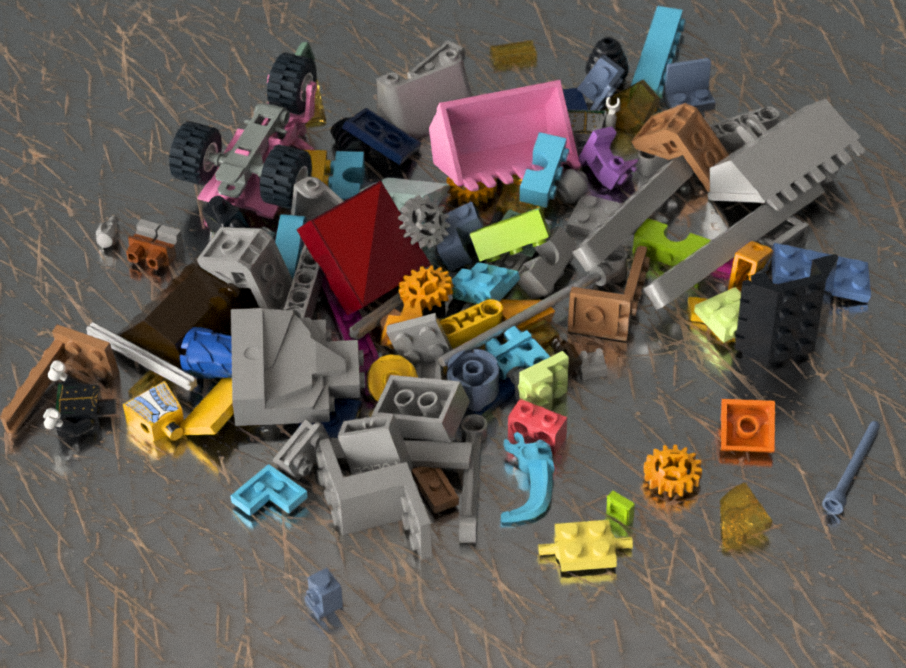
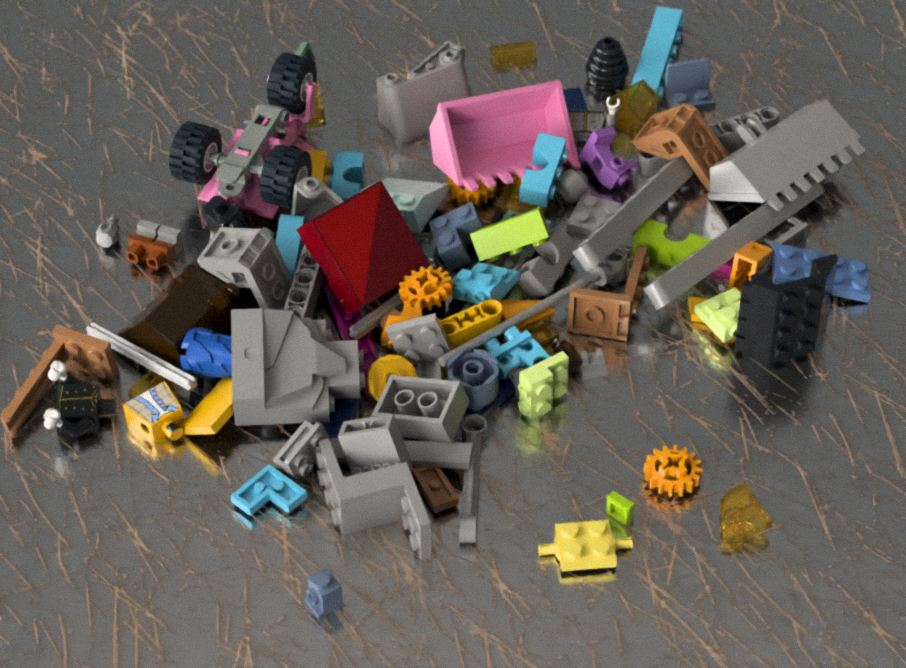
(347, 141): black piece -> none
(382, 135): dark blue tile -> none
(415, 212): light grey gear -> none
(537, 424): coral brick -> none
(538, 462): medium azure piece -> none
(601, 82): sand blue bracket -> none
(747, 425): orange slope -> none
(836, 499): sand blue piece -> none

